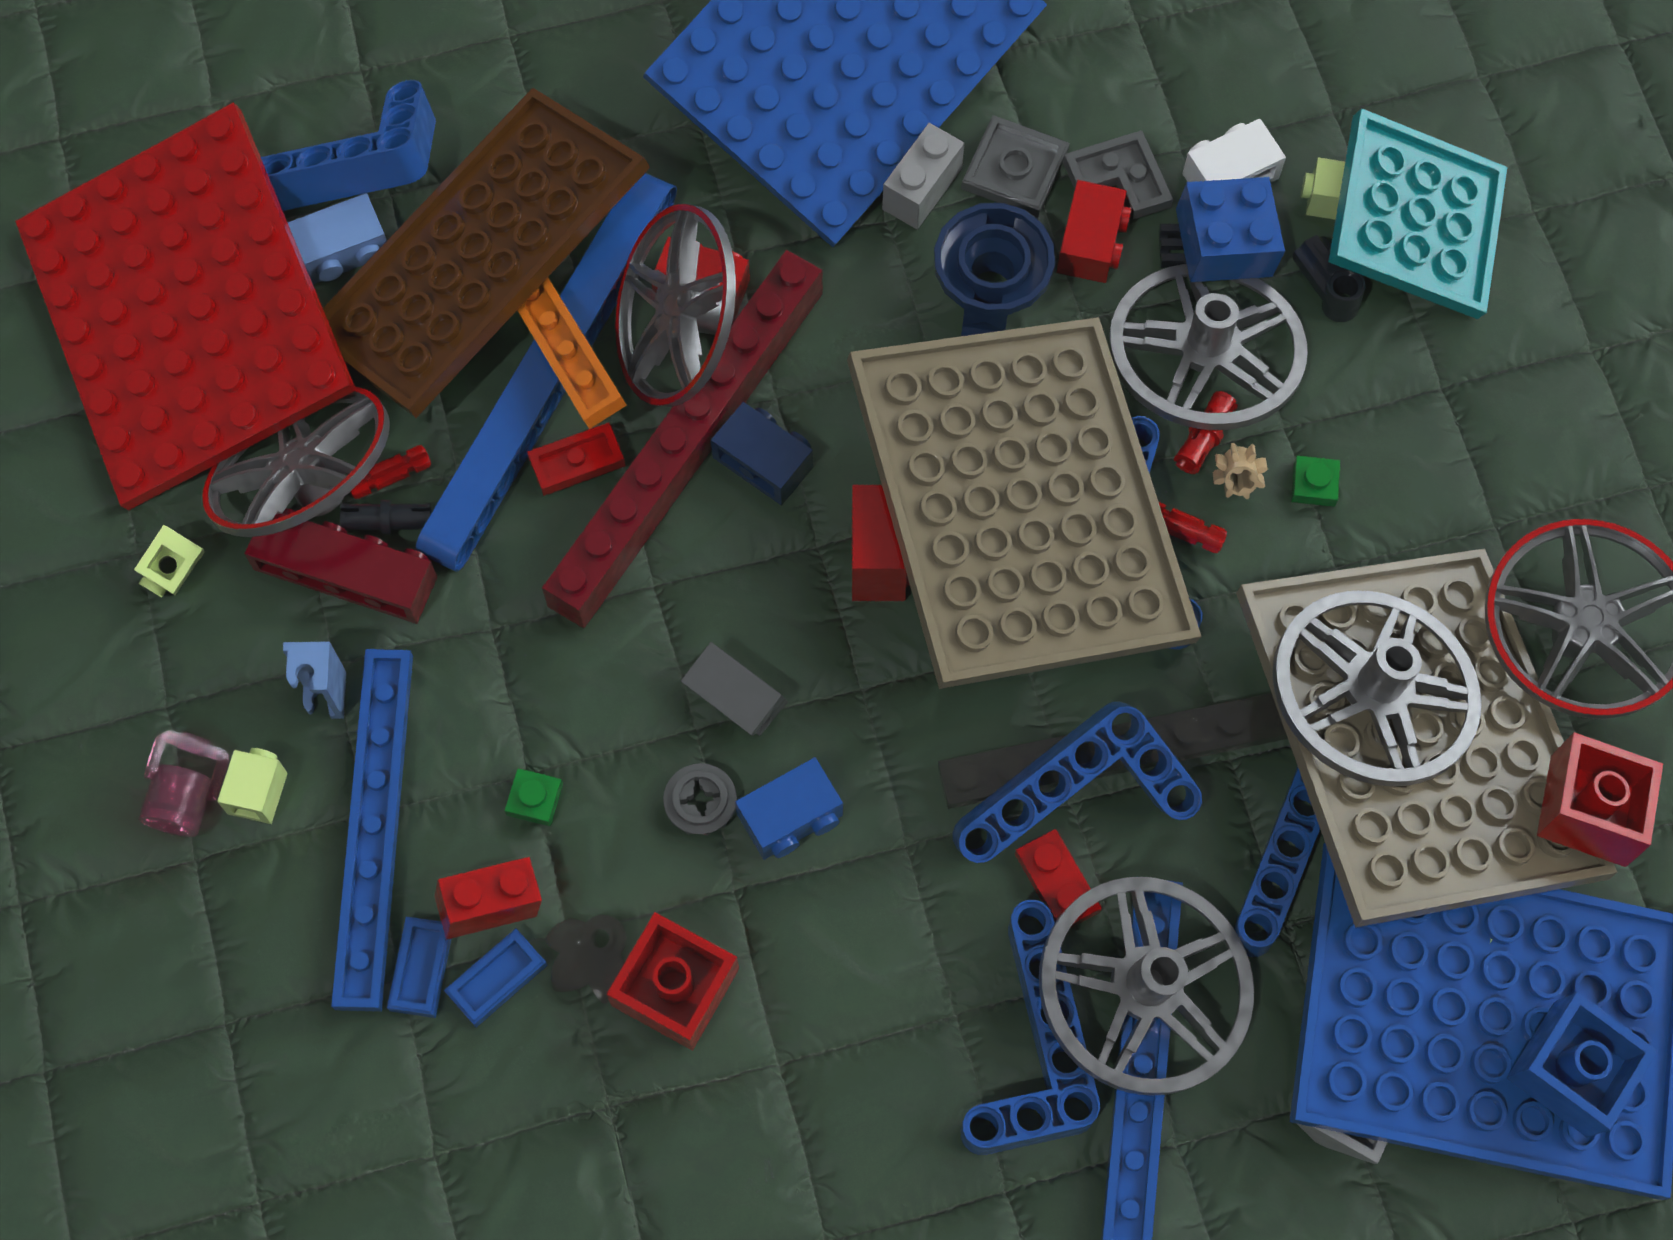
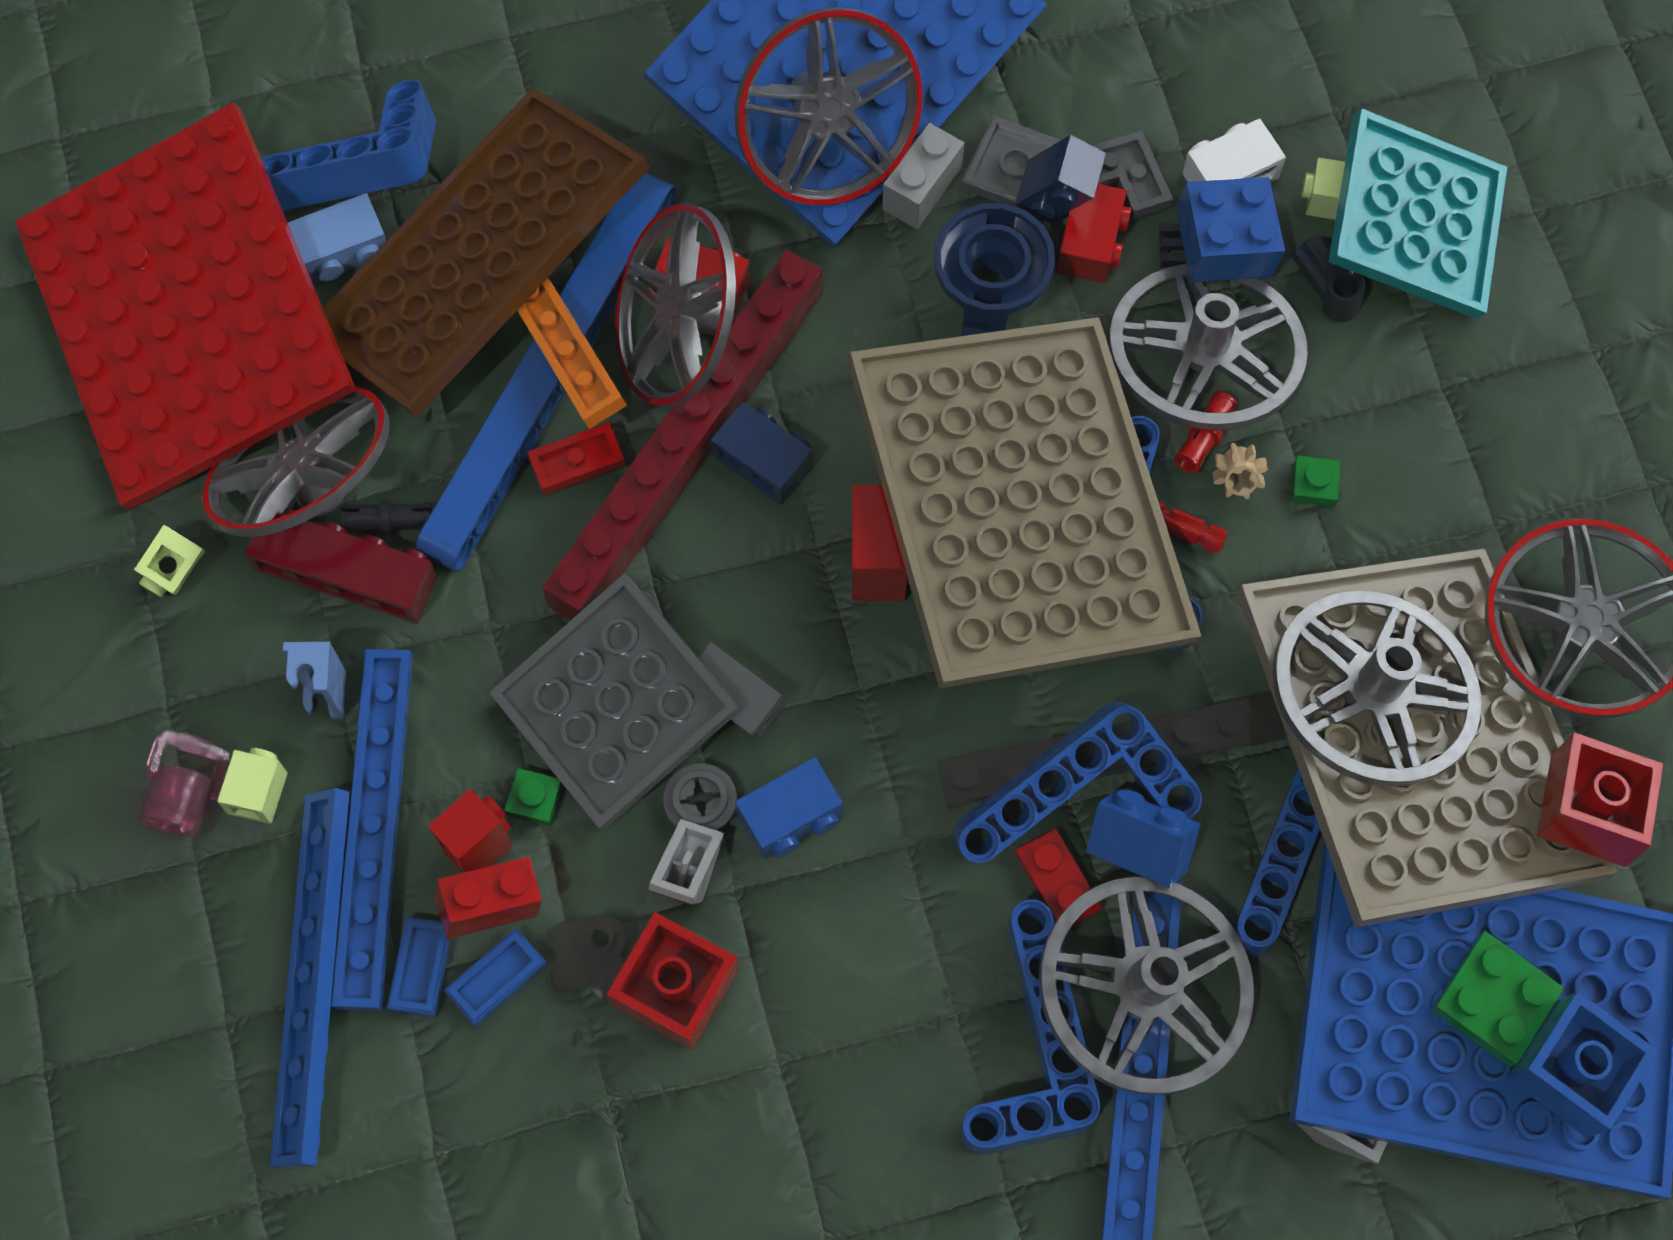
(310, 980): none -> blue plate
(392, 471): red axle -> none
(472, 832): none -> red brick
(614, 701): none -> dark grey plate
(687, 863): none -> light grey slope
(827, 106): none -> flat silver wheel
(1060, 178): none -> dark blue brick
(1143, 837): none -> blue brick
(1497, 999): none -> green plate

